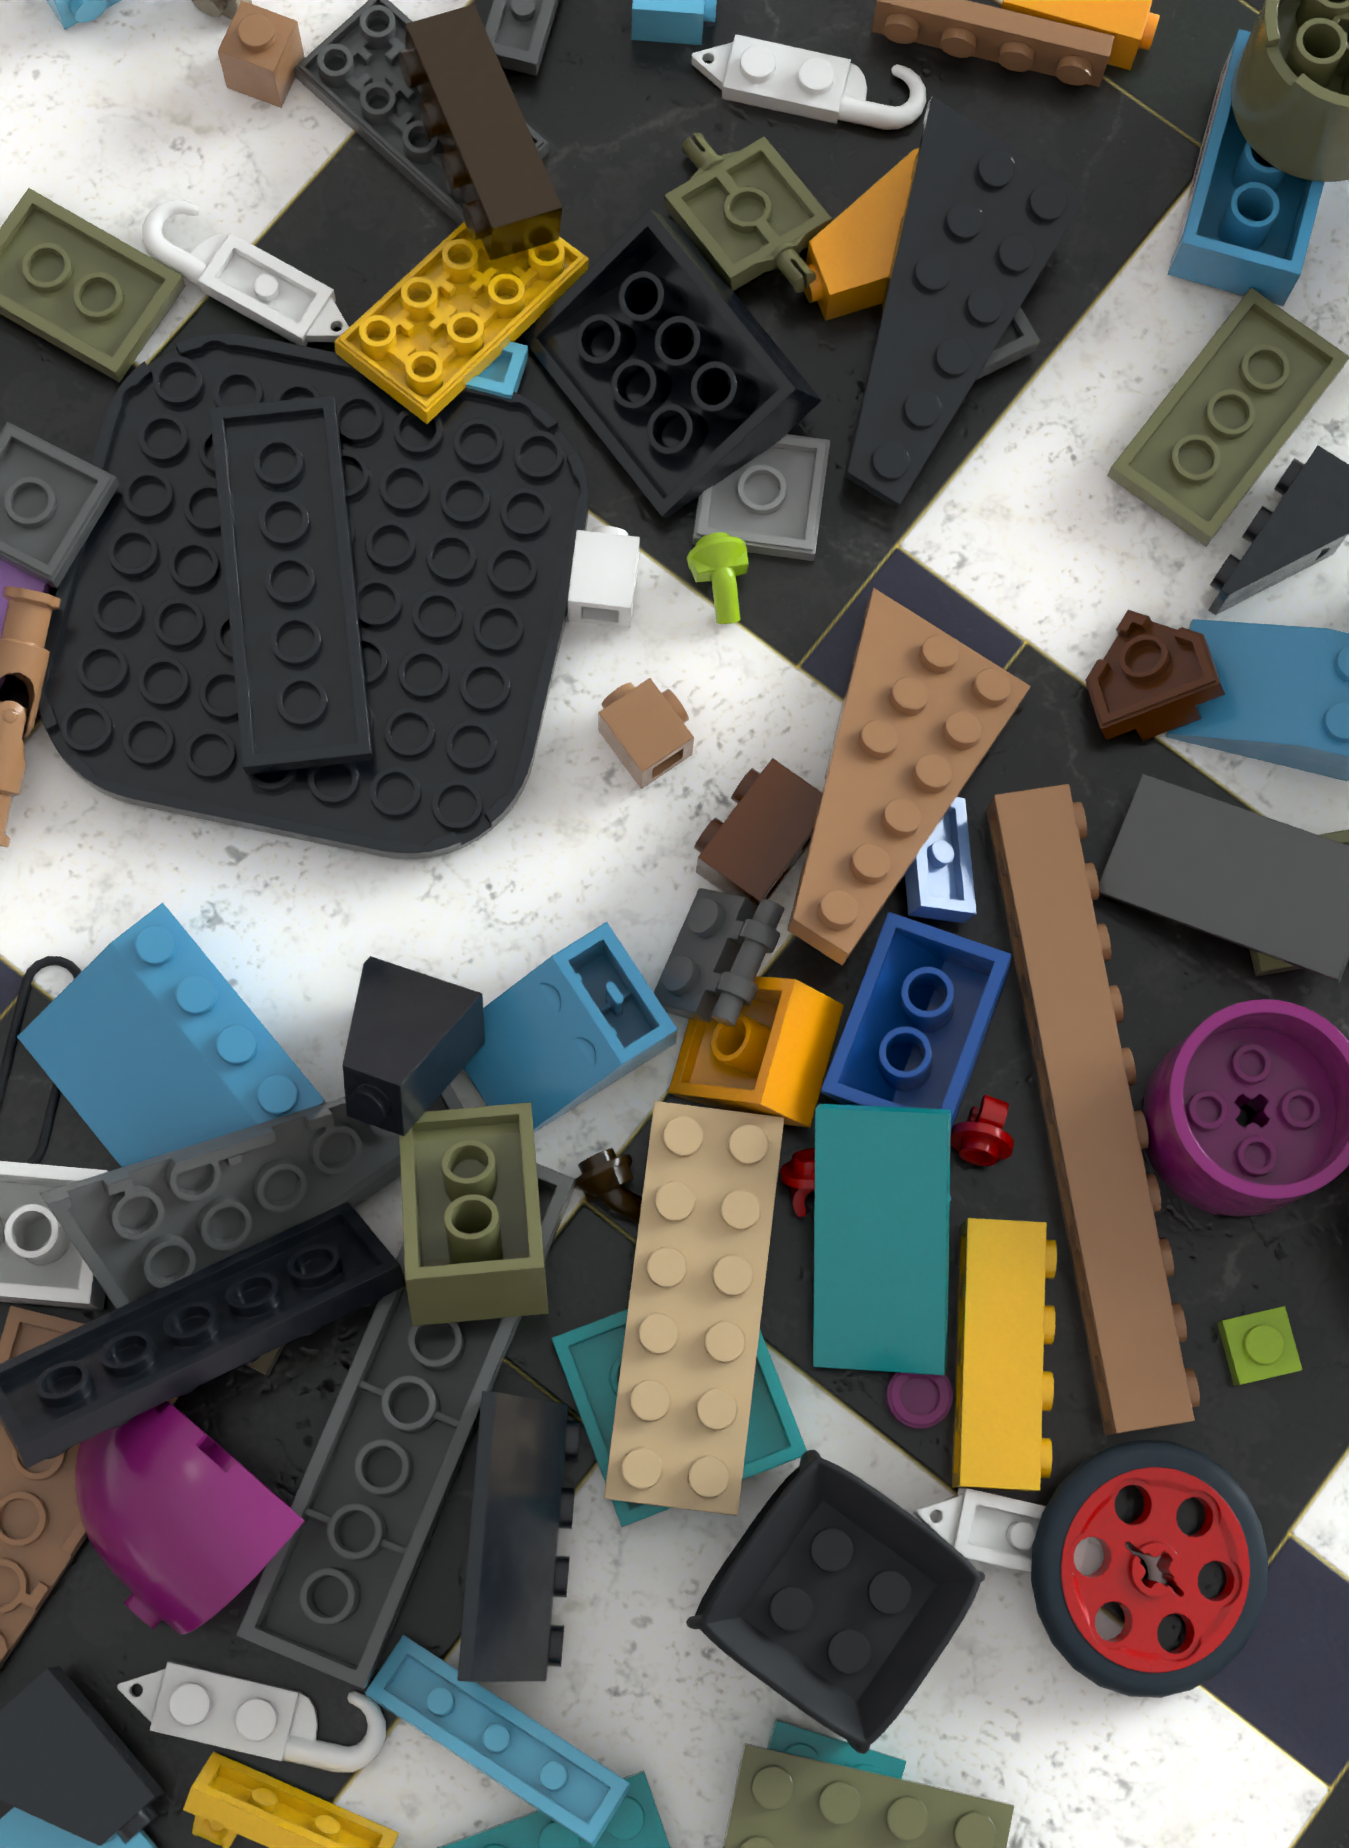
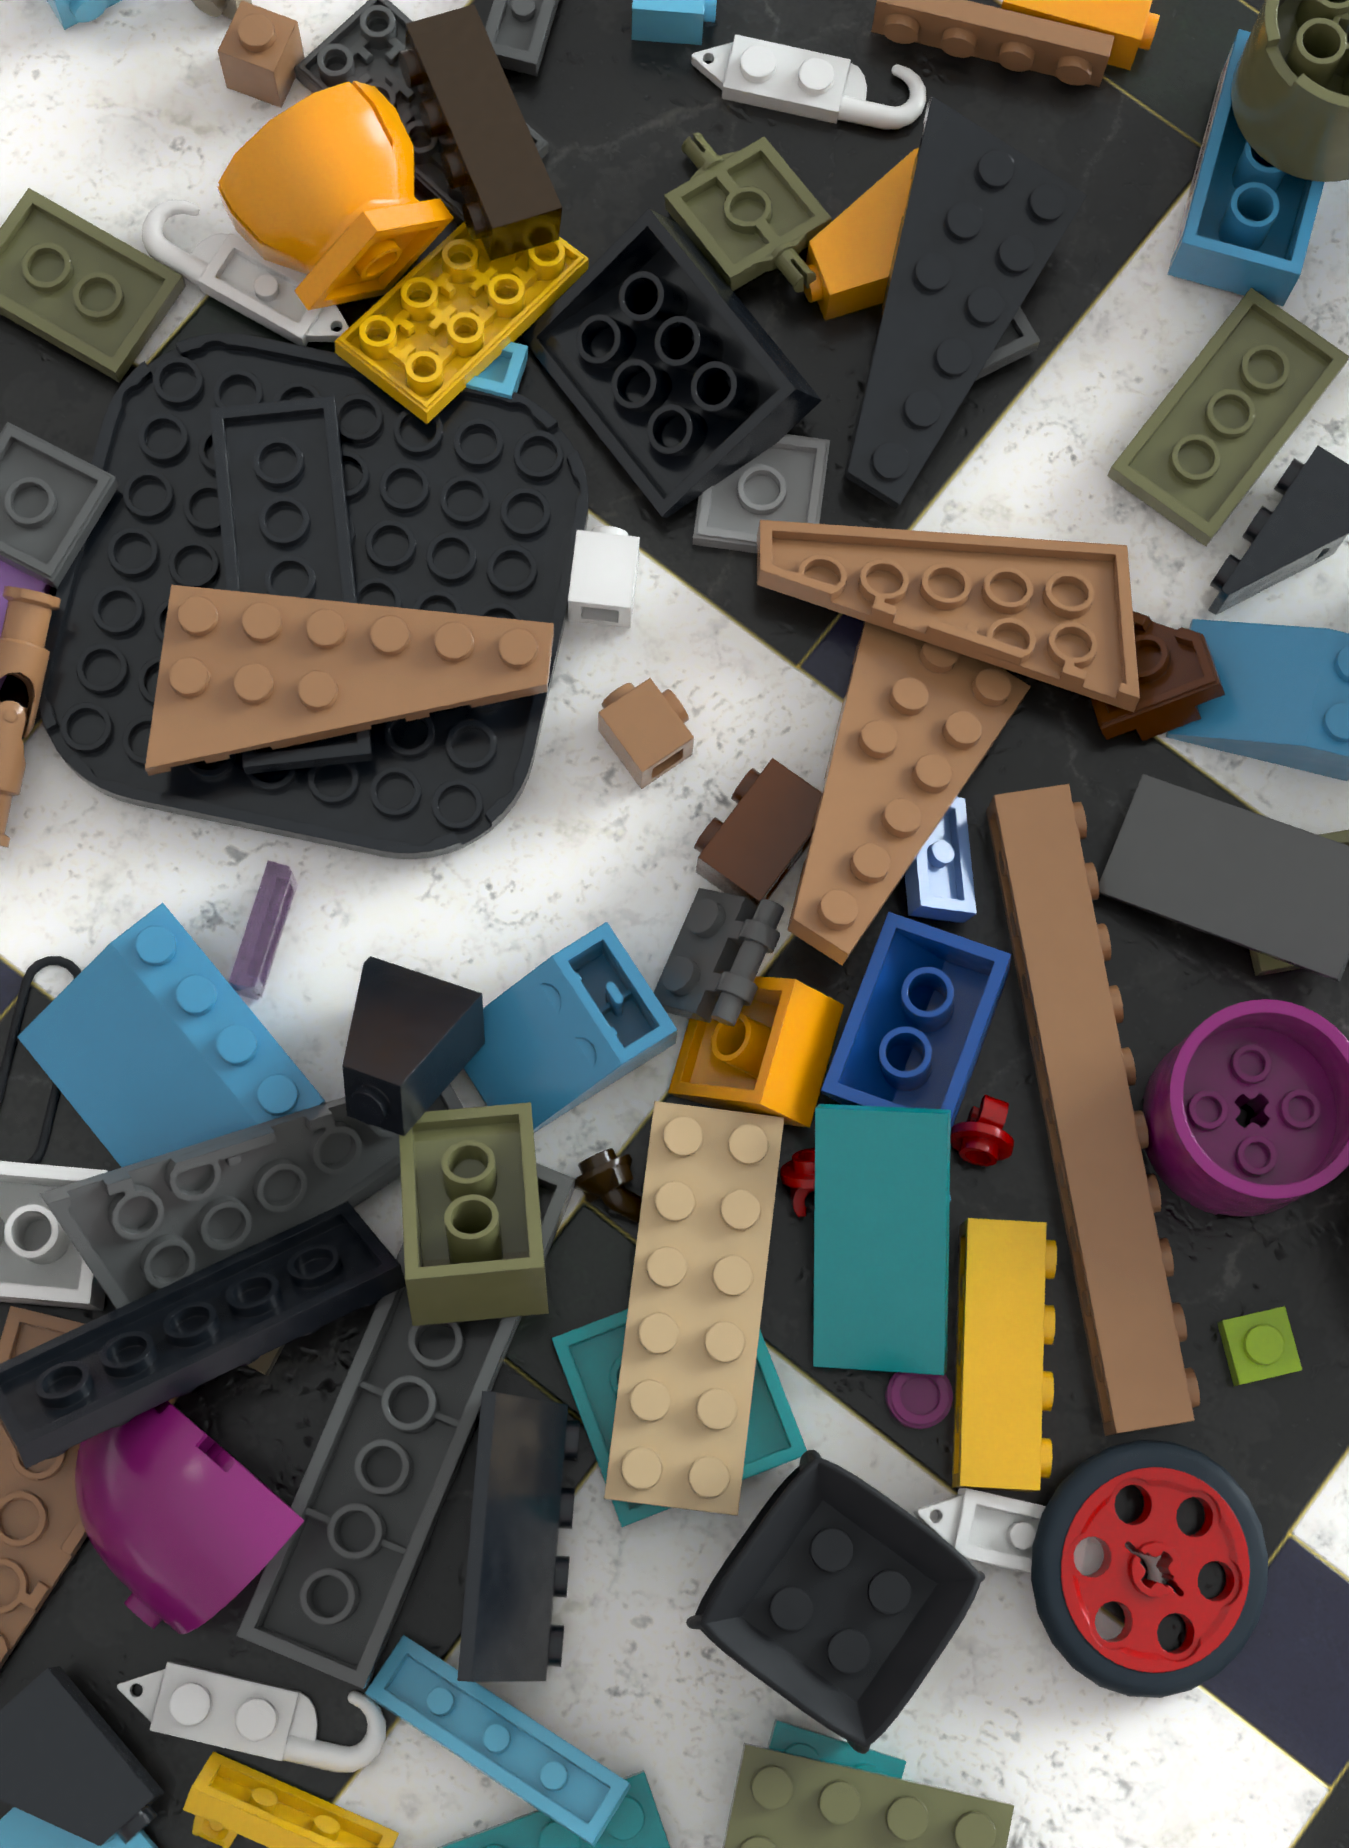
(263, 931): none -> clear purple tile
(303, 670): none -> medium nougat wing
(333, 195): none -> light orange plate
(720, 560): lime plate -> none
(1003, 600): none -> medium nougat wing

